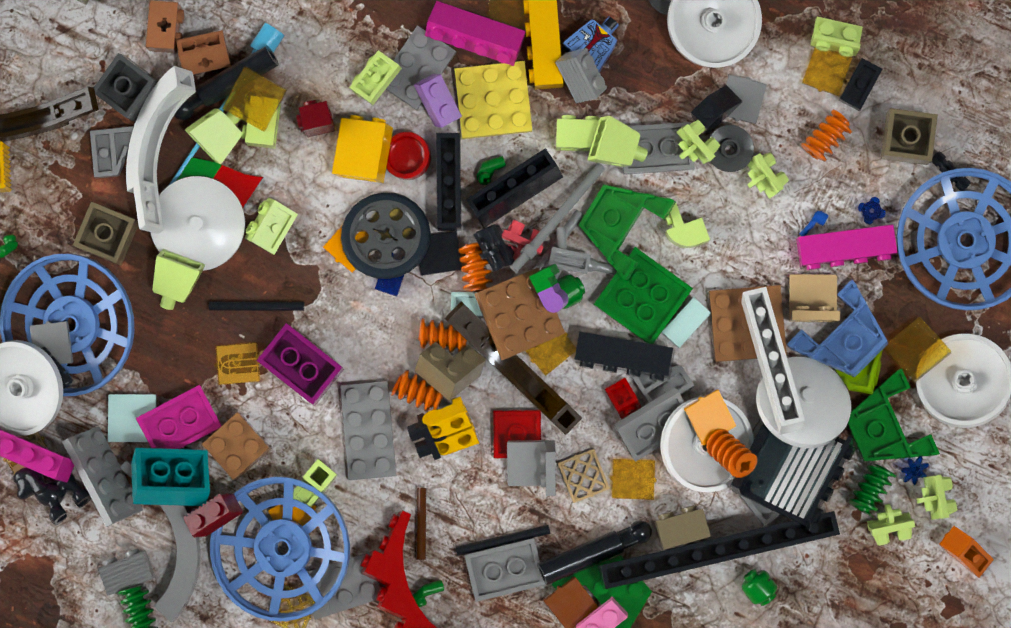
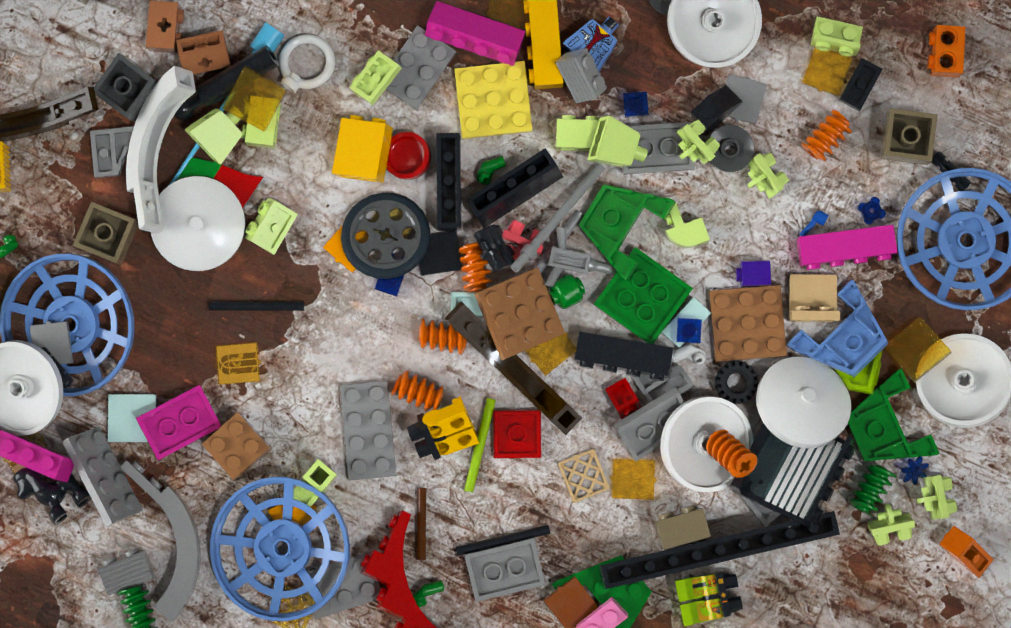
(170, 477): teal brick -> none
(175, 277): yellowish green torso -> none
(213, 515): dark red brick -> none
(292, 81): none -> white piece
(300, 364): magenta brick -> none
(315, 118): dark red brick -> none
(437, 100): medium lavender brick -> none
(449, 373): dark tan brick -> none
(479, 448): none -> lime piece
(532, 464): light grey bracket -> none
(548, 289): leg -> none
(593, 552): black piece -> none
(635, 104): none -> clear blue plate
(688, 330): none -> clear blue plate
(691, 353): none -> white arm
(709, 416): light orange piece -> none
(714, 597): none -> hips
(751, 382): none -> black tyre
(754, 274): none -> dark purple brick
(759, 587): green head -> none
(773, 361): white brick -> none
(953, 52): none -> orange brick

